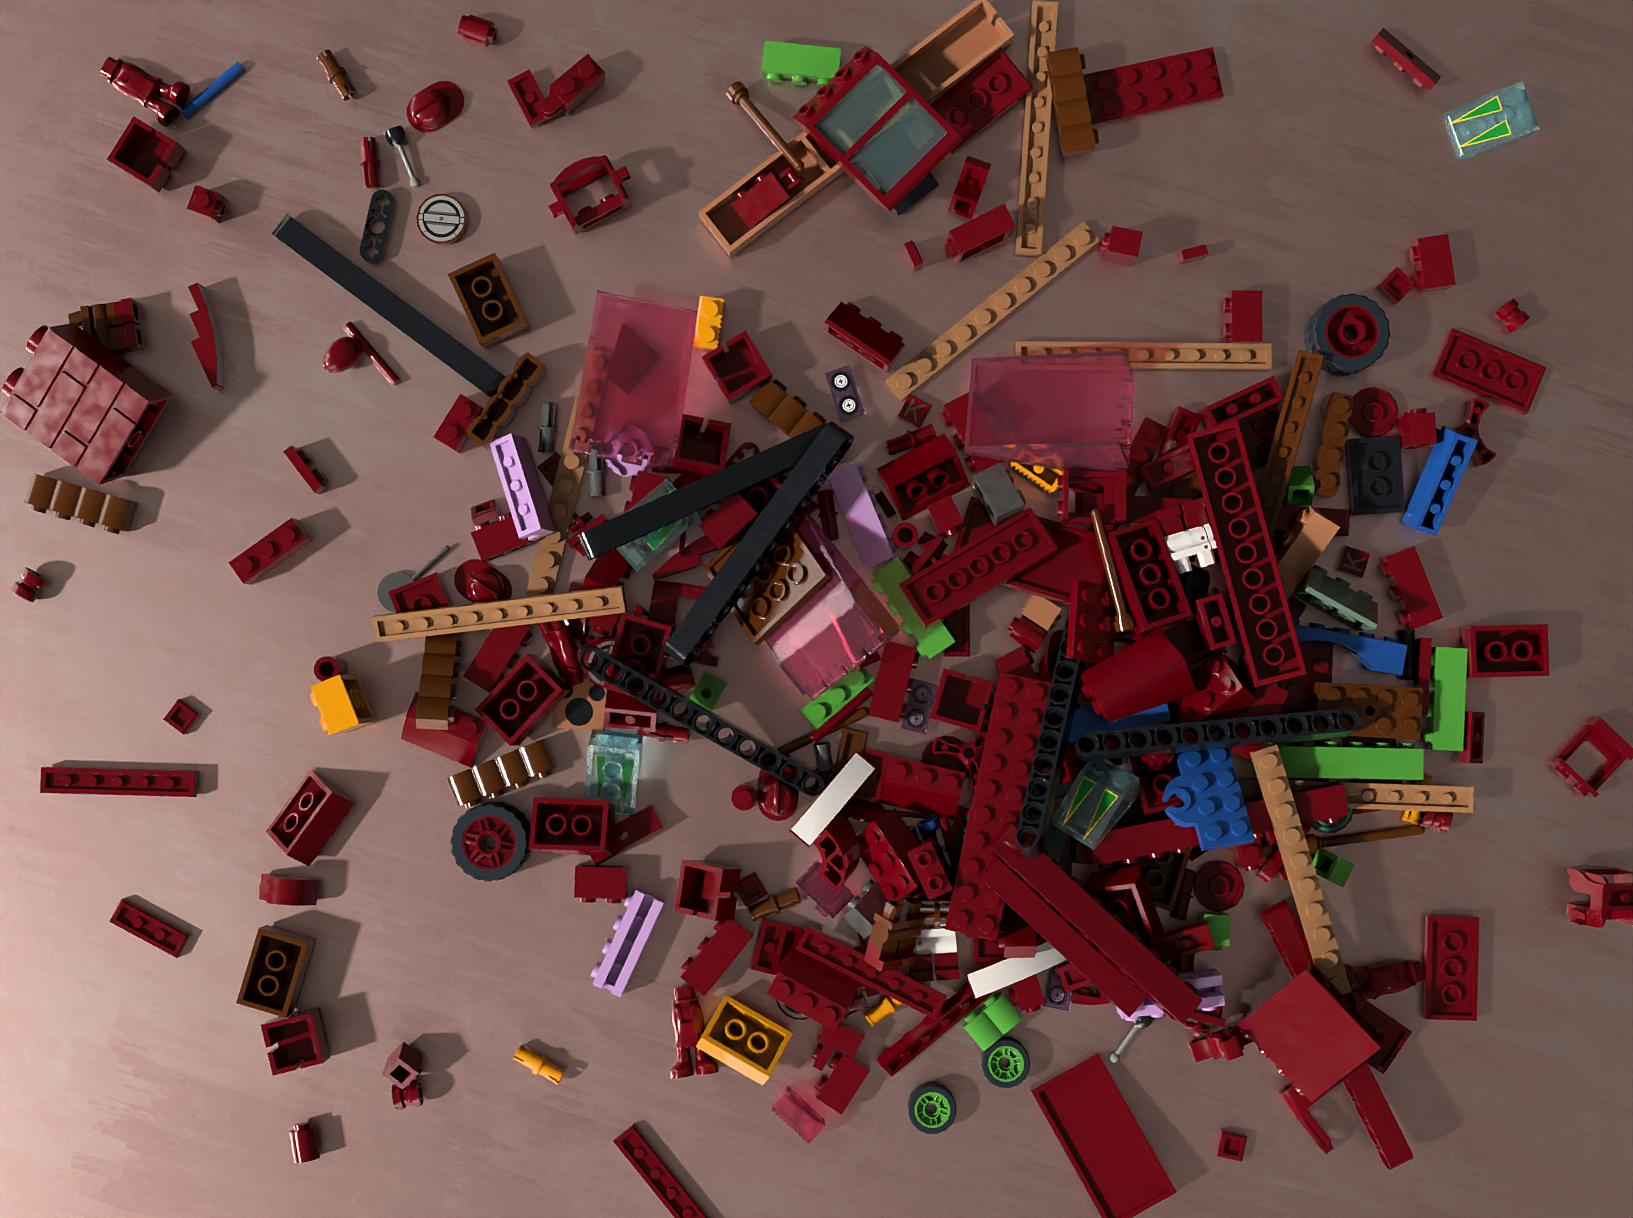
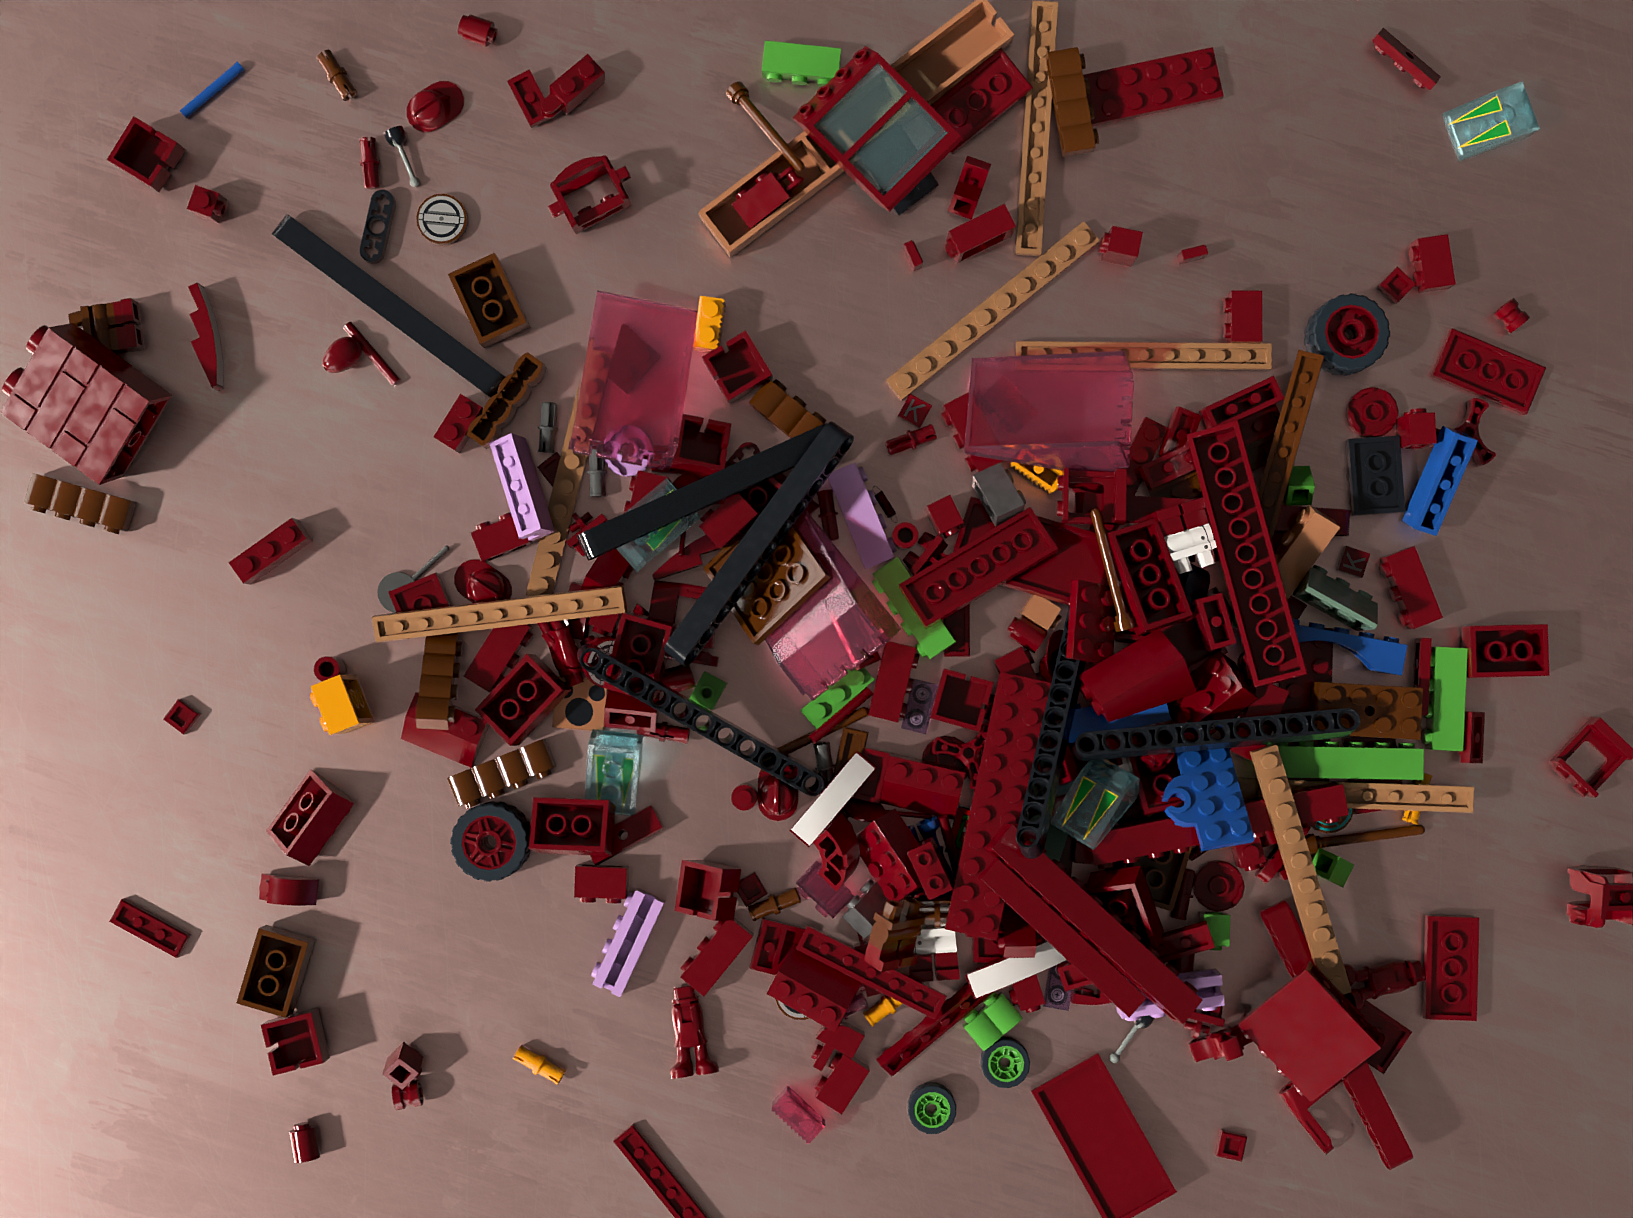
(29, 584): dark red wheel -> none
(118, 781): dark red plate -> none
(145, 88): dark red piece -> none
(300, 460): dark red plate -> none
(484, 512): dark red tile -> none
(744, 1040): light orange brick -> none
(844, 393): tile -> none
(864, 335): dark red slope -> none
(923, 476): dark red slope -> none
(1331, 437): reddish brown brick -> none
(1407, 637): black axle -> none
(1439, 820): dark red wheel -> none

